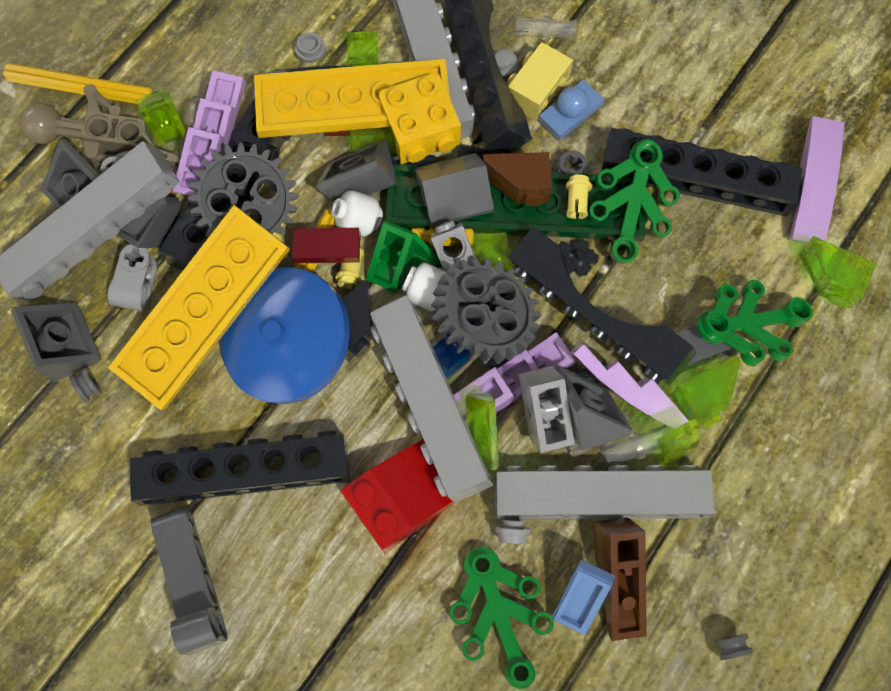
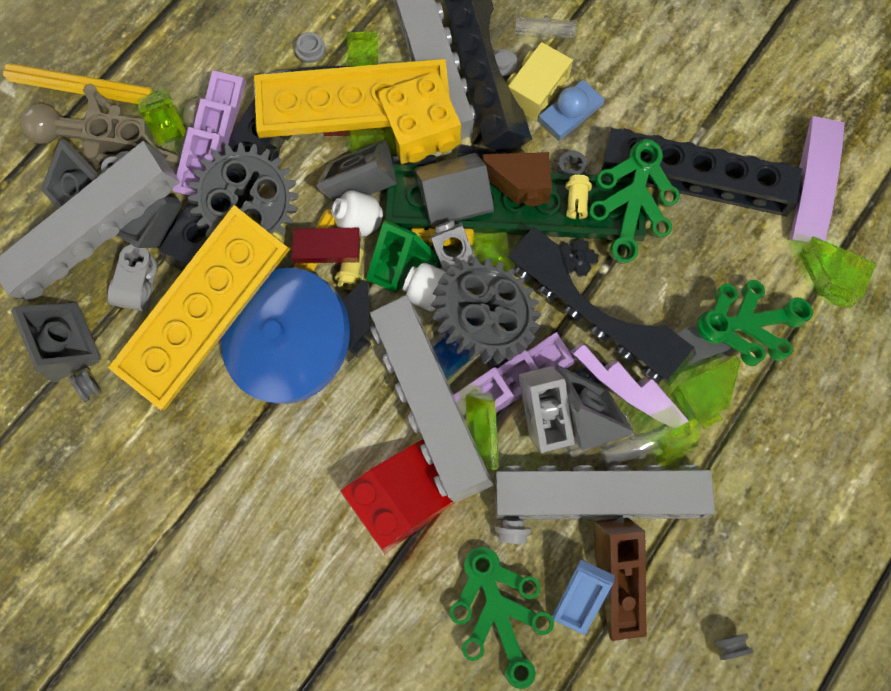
(148, 471): black brick -> none
(189, 582): dark grey beam -> none

